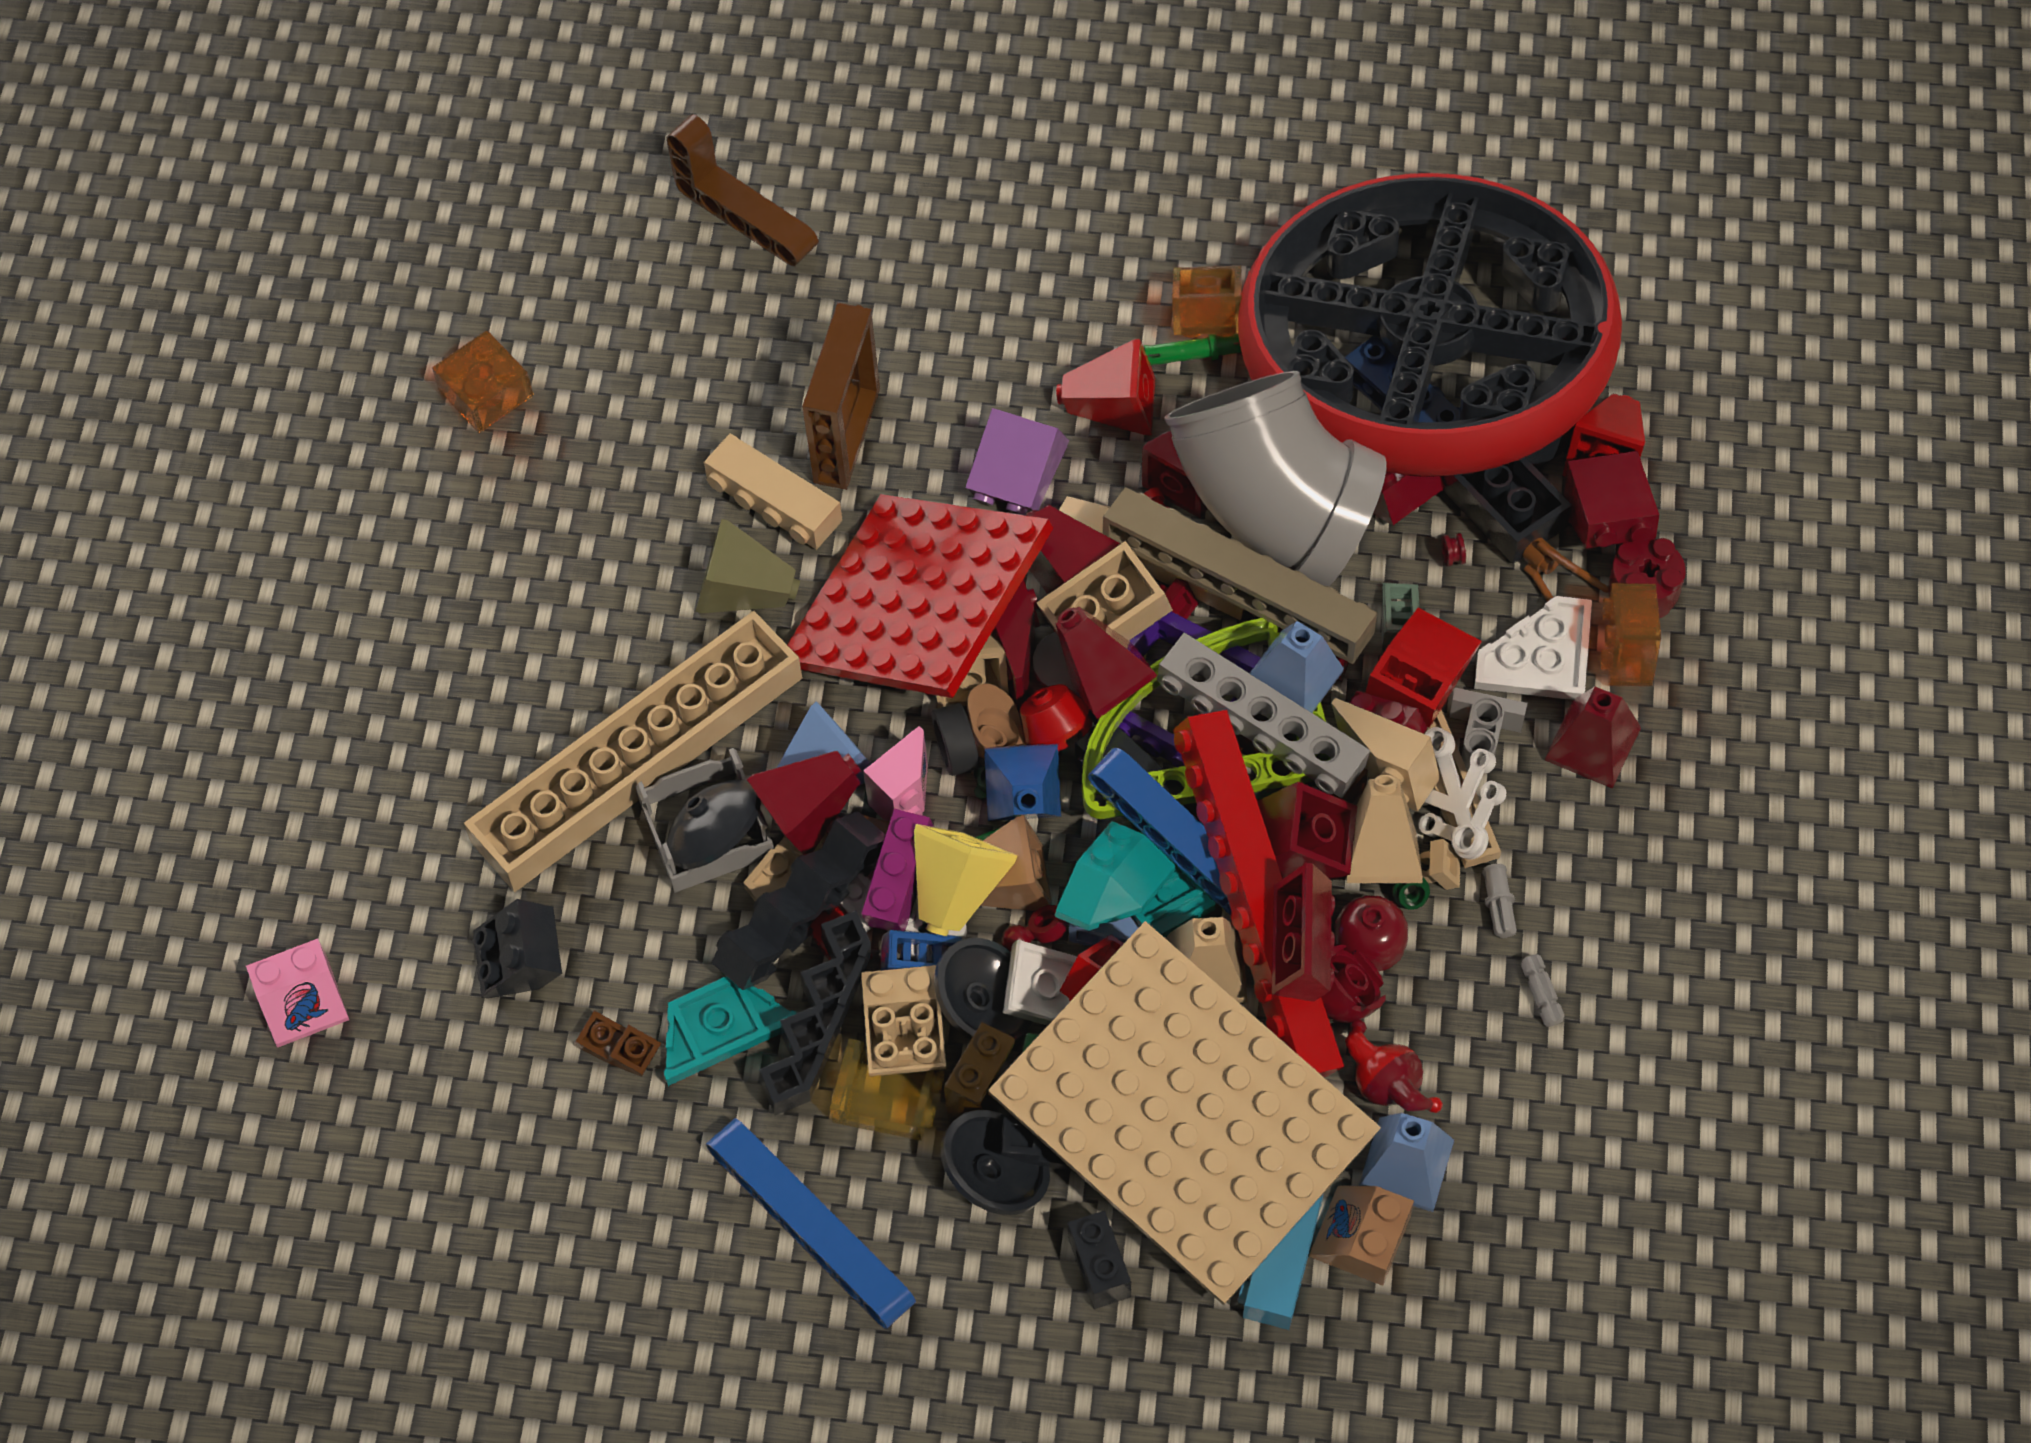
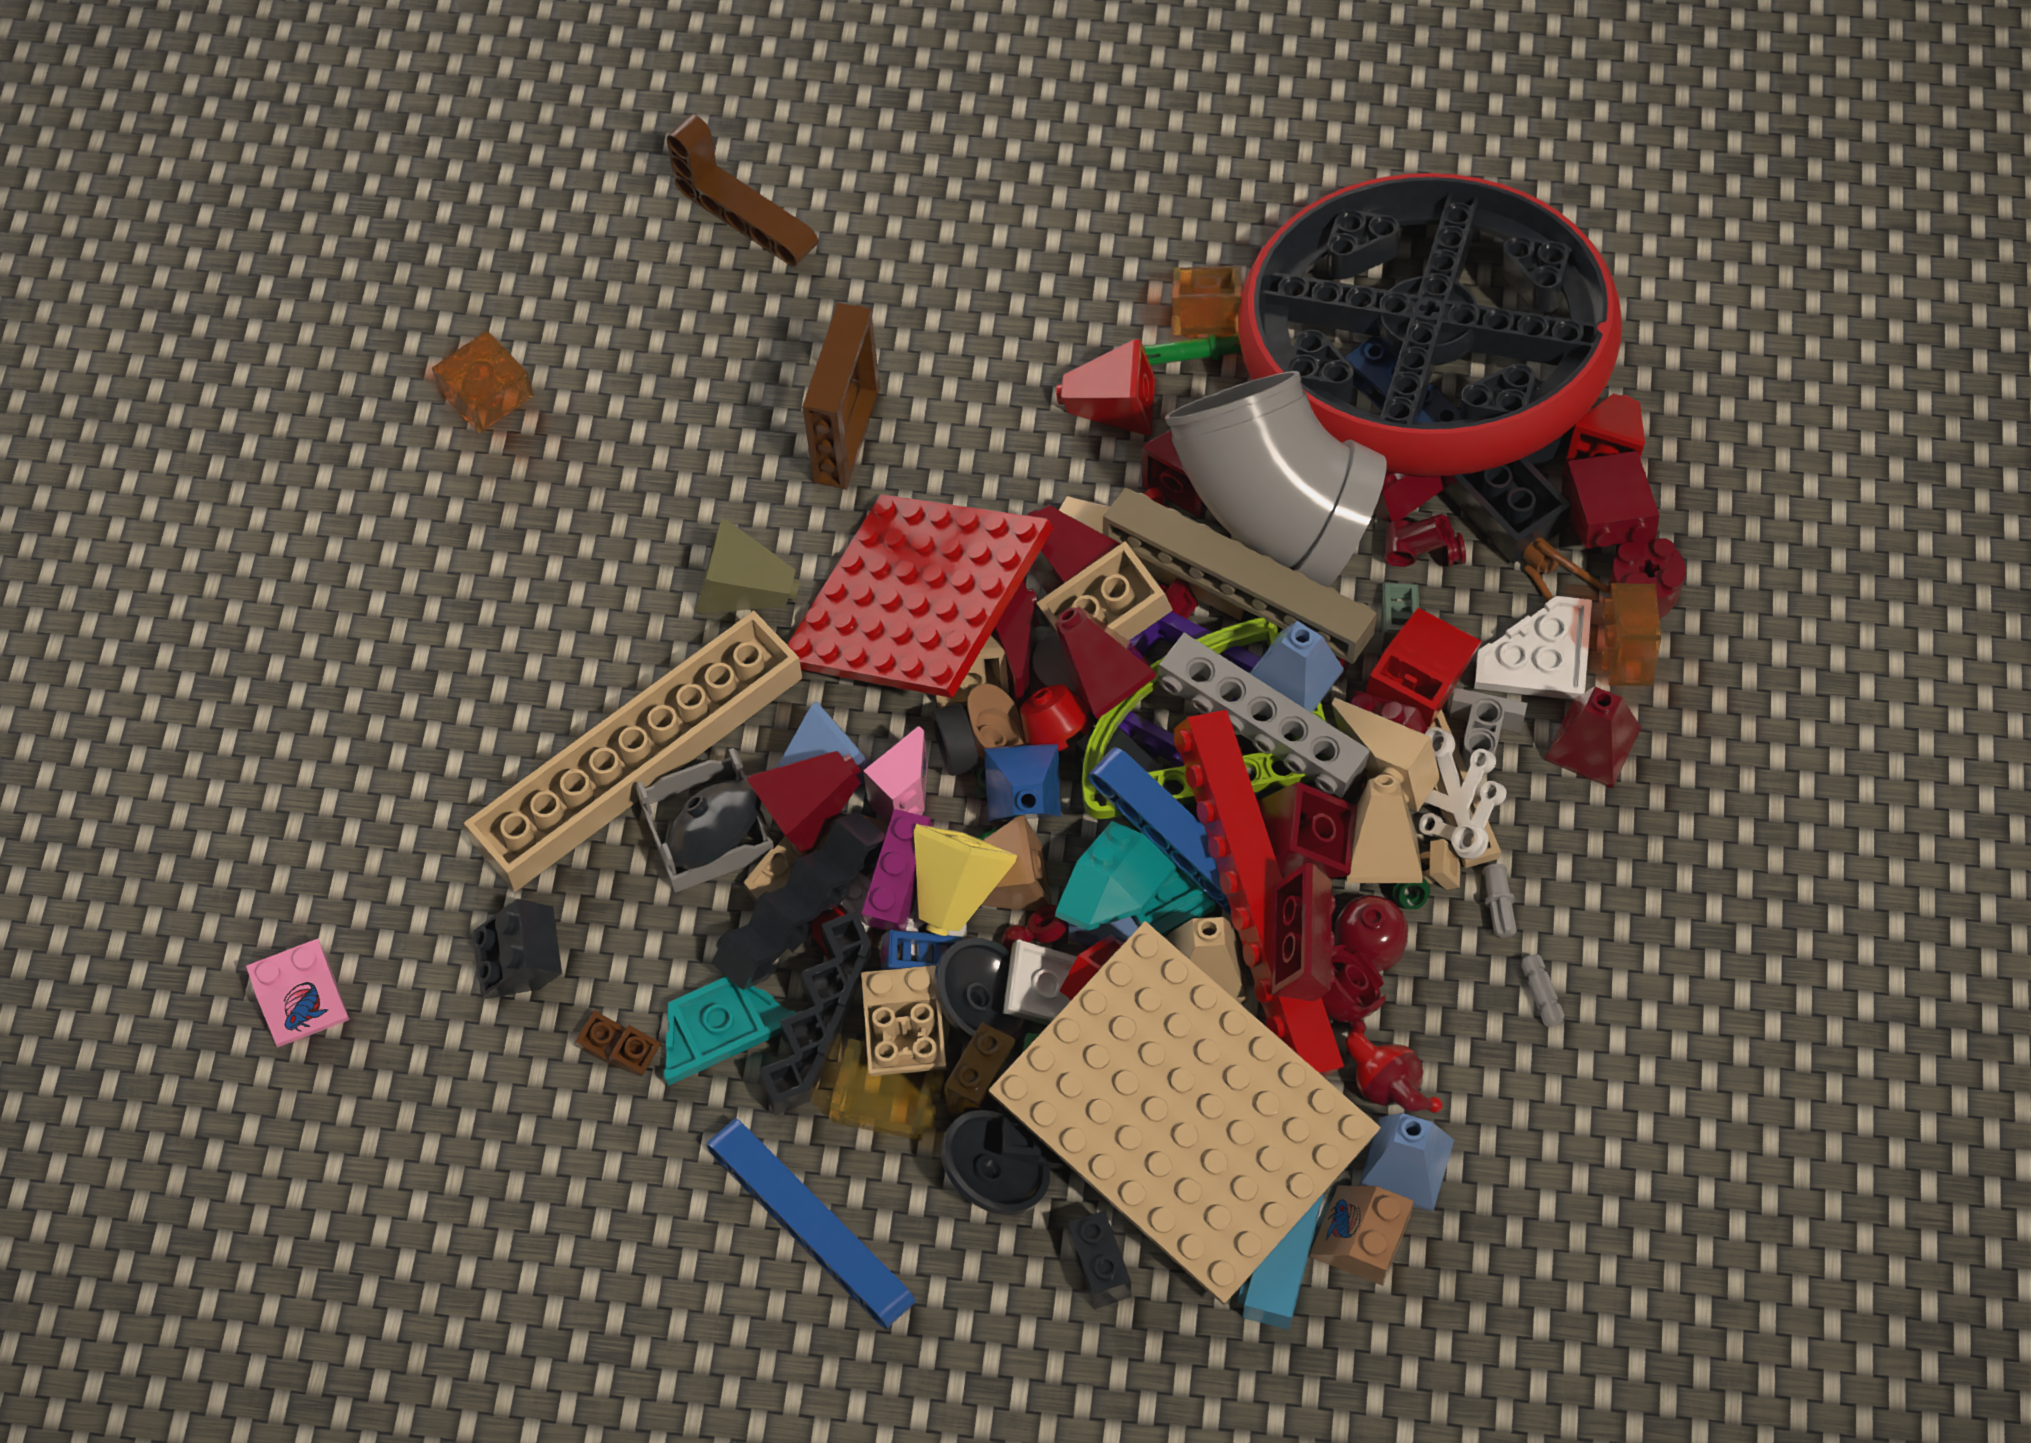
(772, 492): tan brick -> none
(1015, 462): medium lavender slope -> none
(1410, 539): none -> dark red piece

